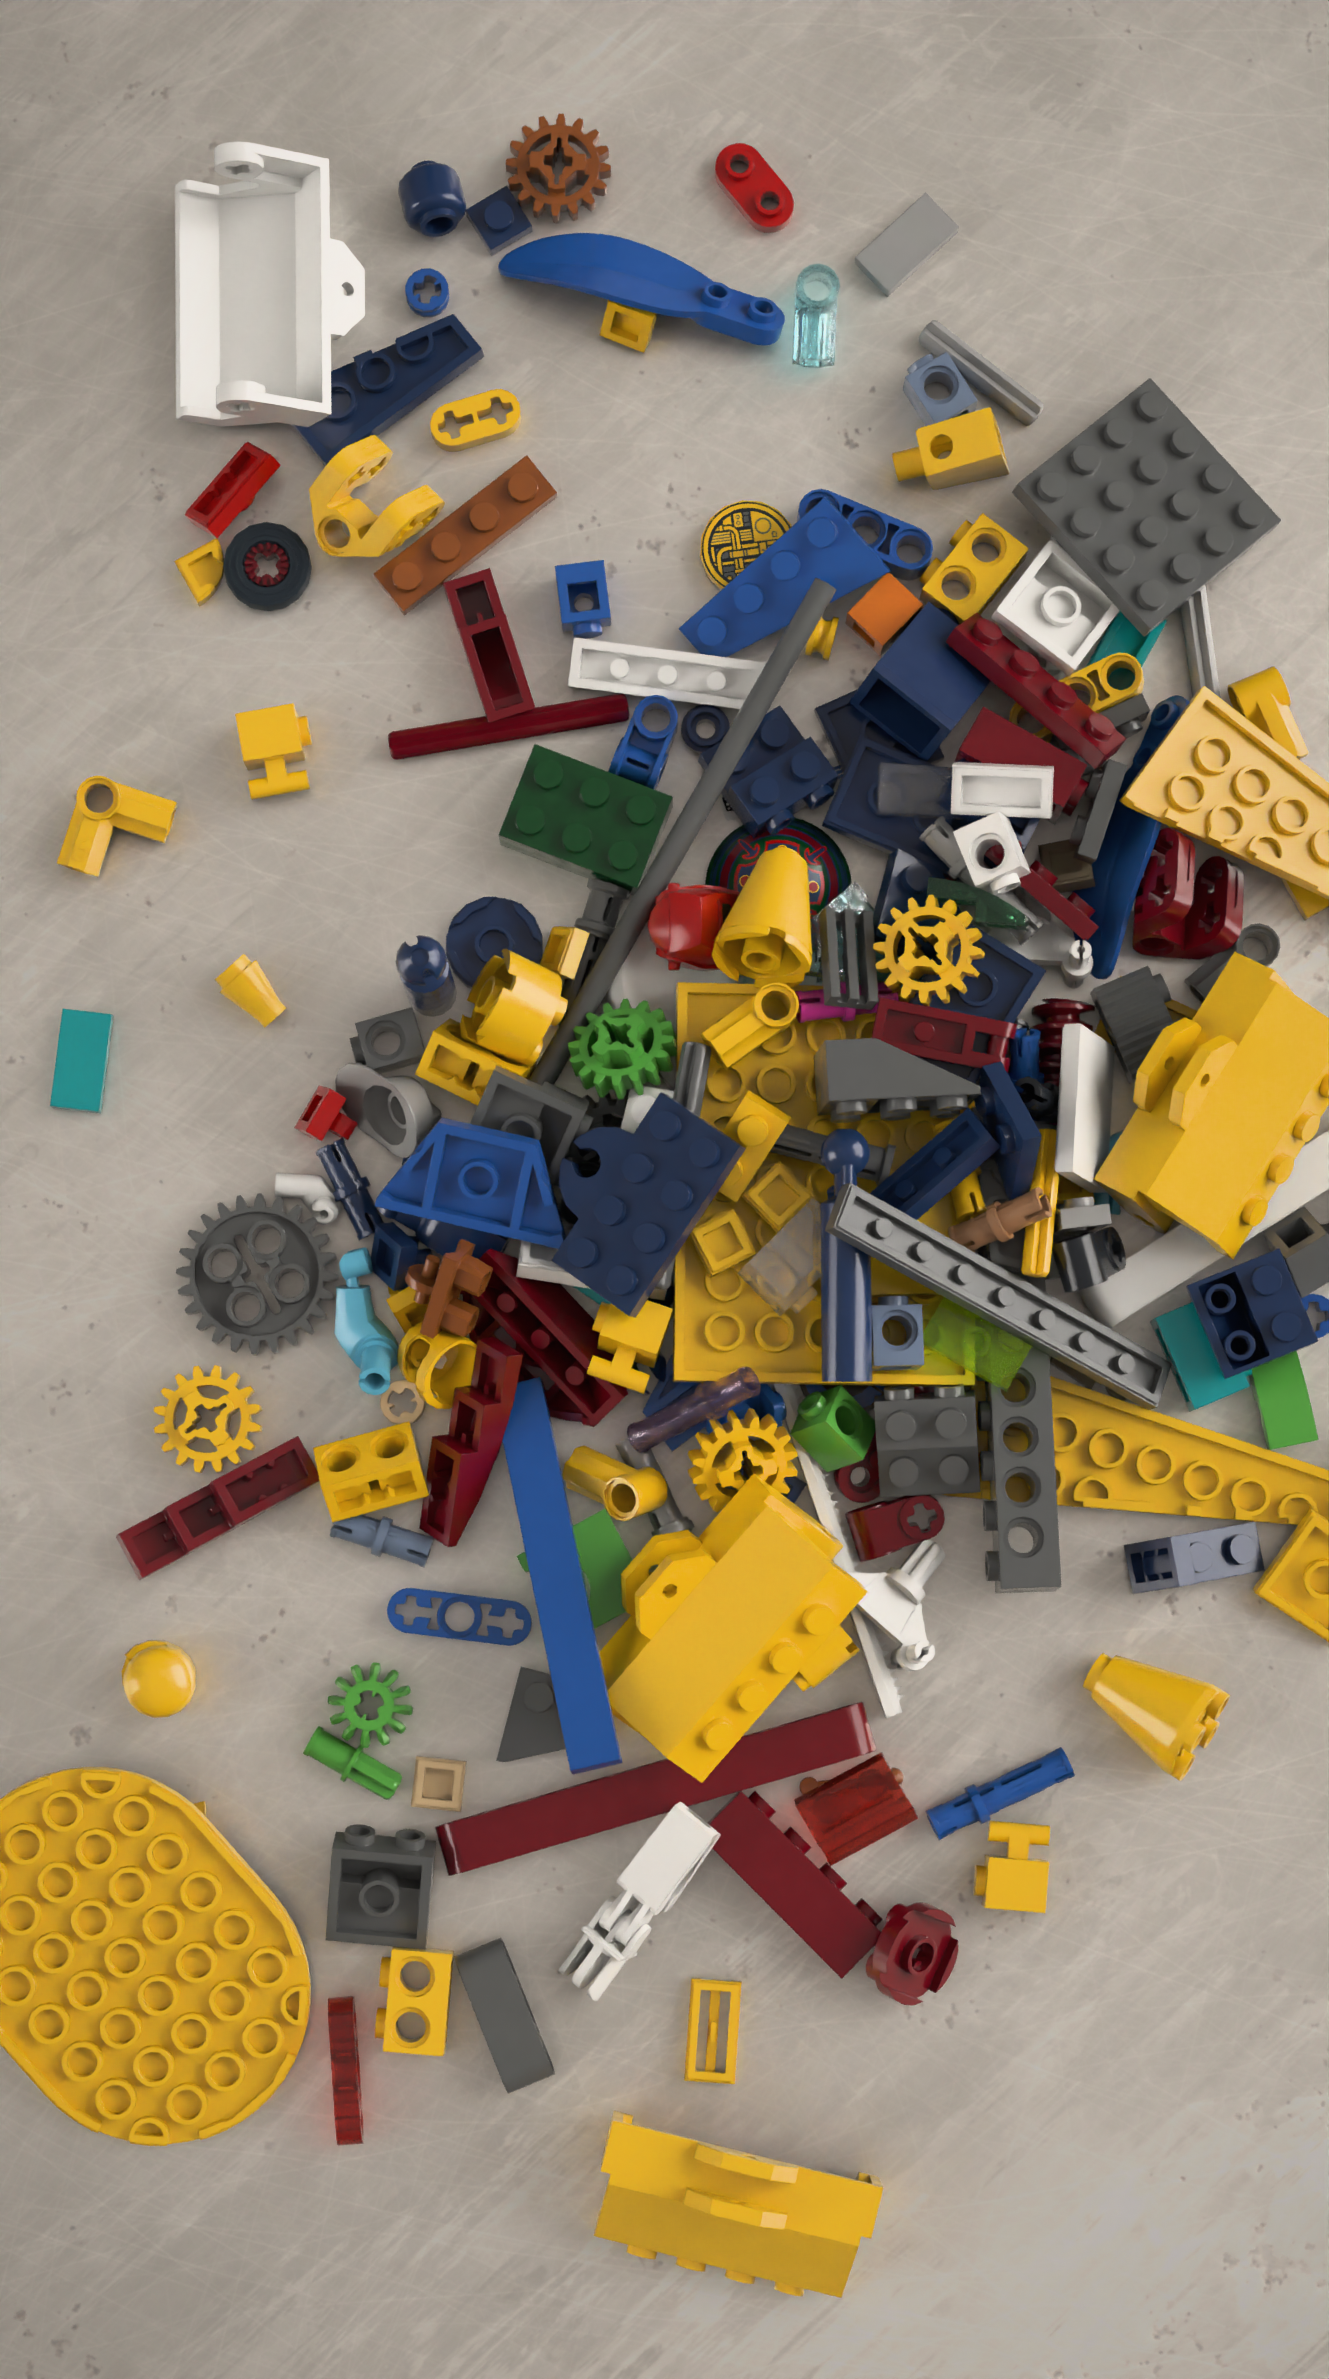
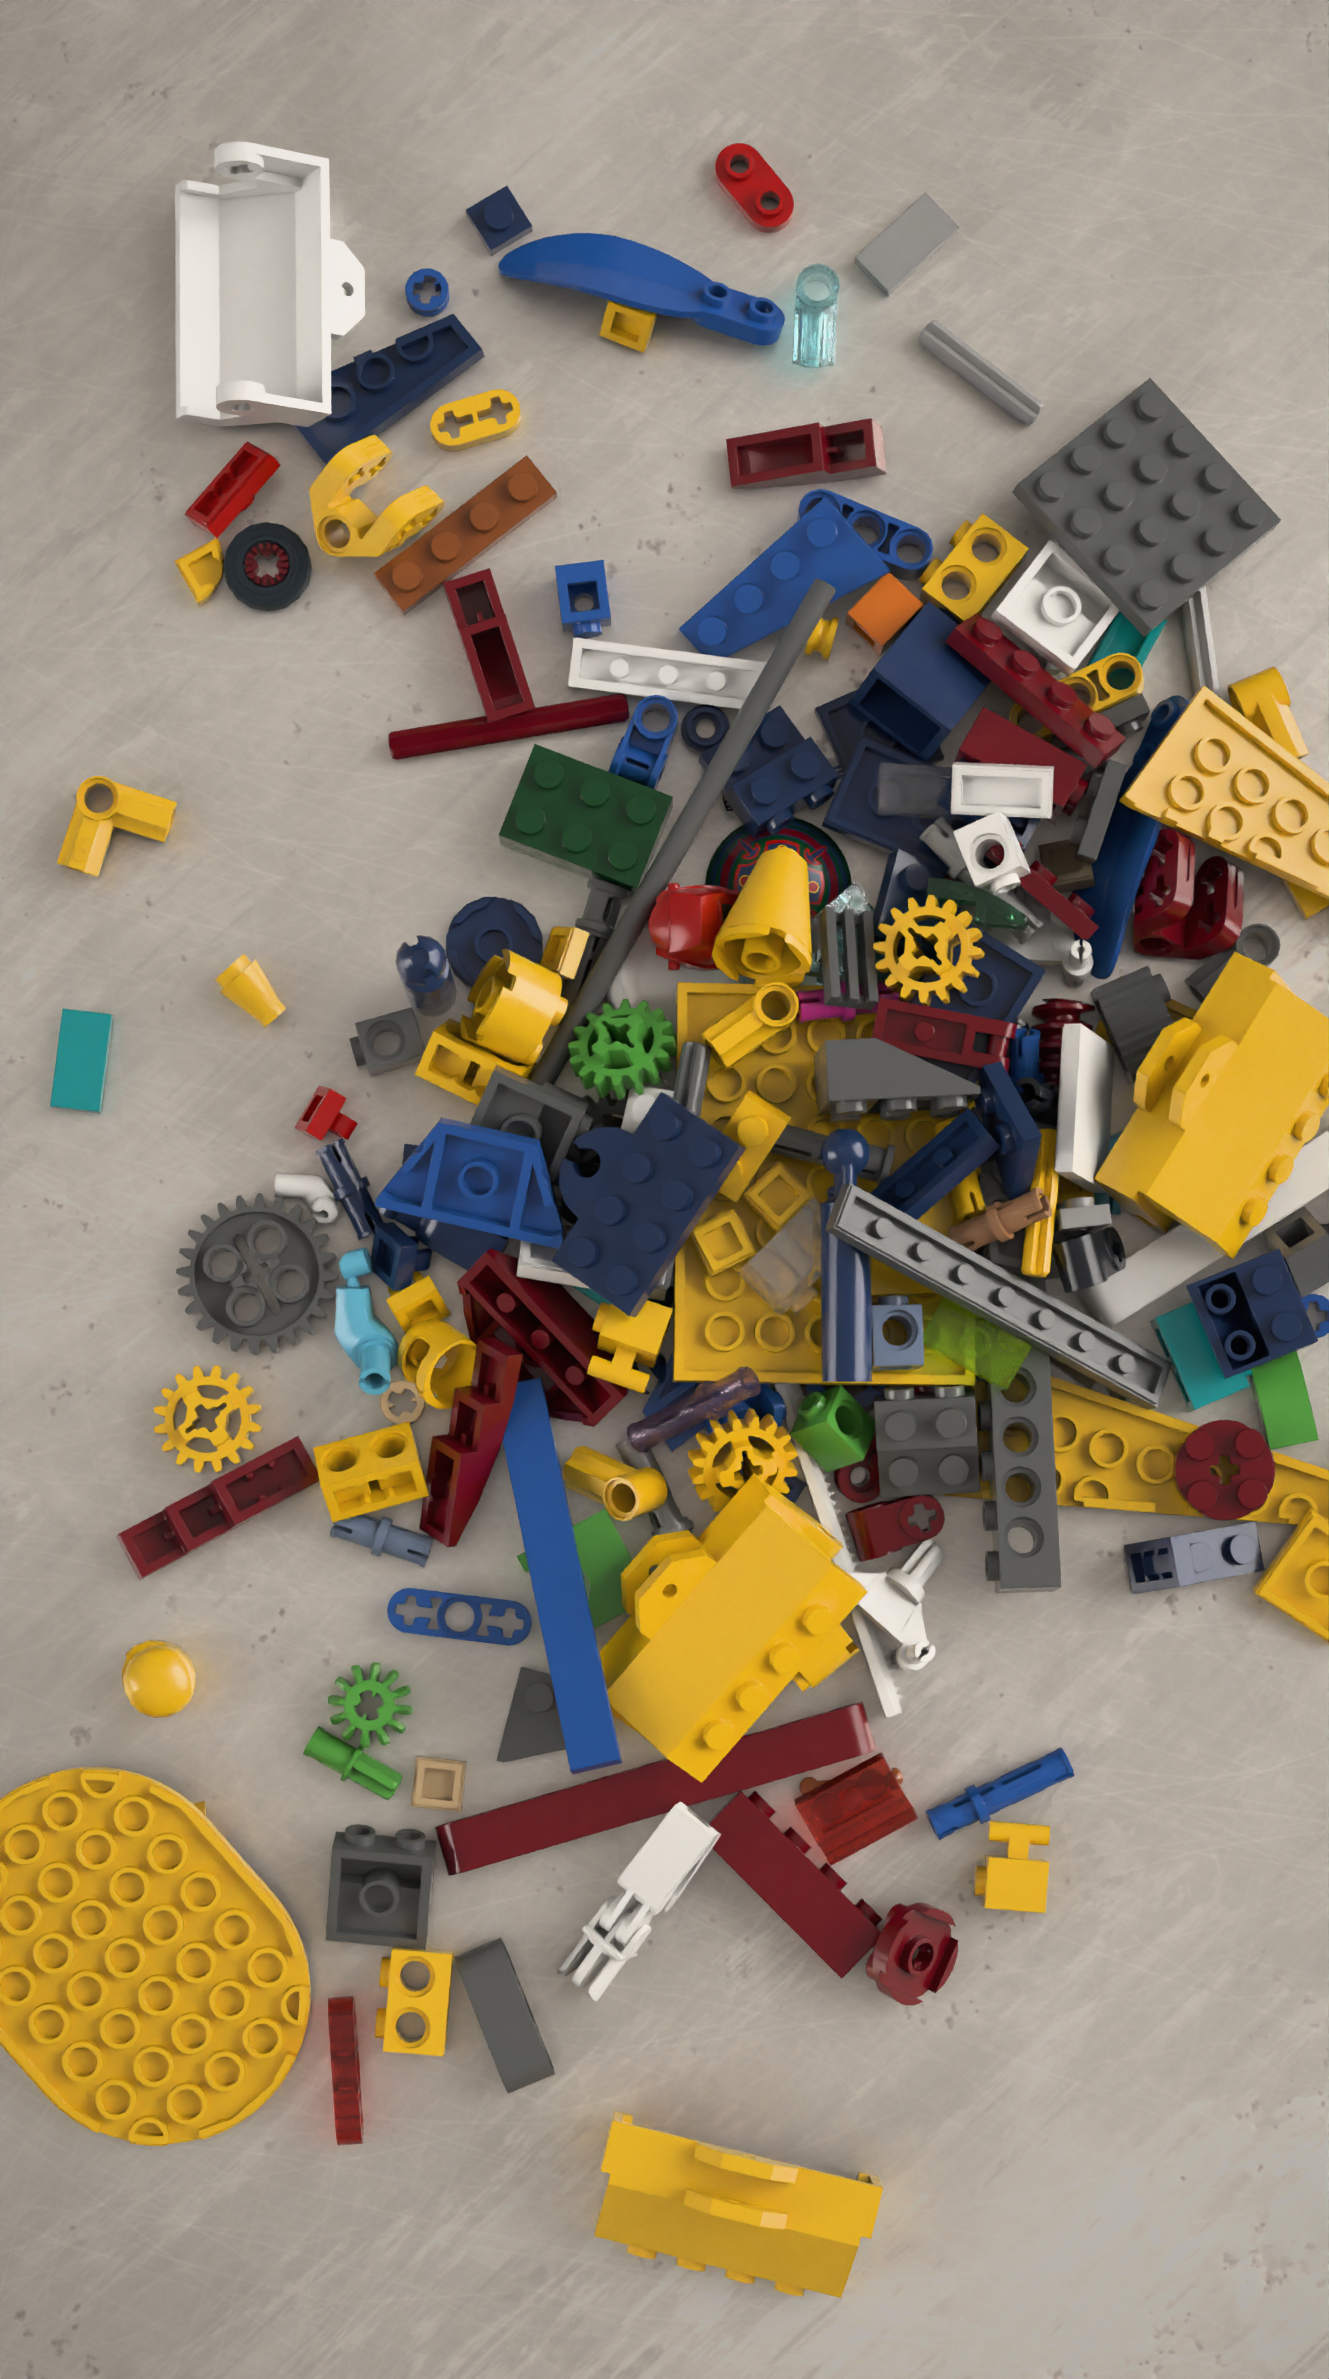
(270, 741): yellow brick -> none
(387, 1108): light grey piece -> none
(432, 198): dark blue head -> none
(456, 1273): dark orange hips -> none
(540, 165): dark orange gear -> none
(715, 1987): yellow tile -> none
(738, 537): tile -> none
(807, 455): none -> dark red slope
(938, 370): sand blue brick -> none
(974, 449): yellow torso -> none
(1157, 1709): yellow cone -> none
(1243, 1448): none -> dark red plate

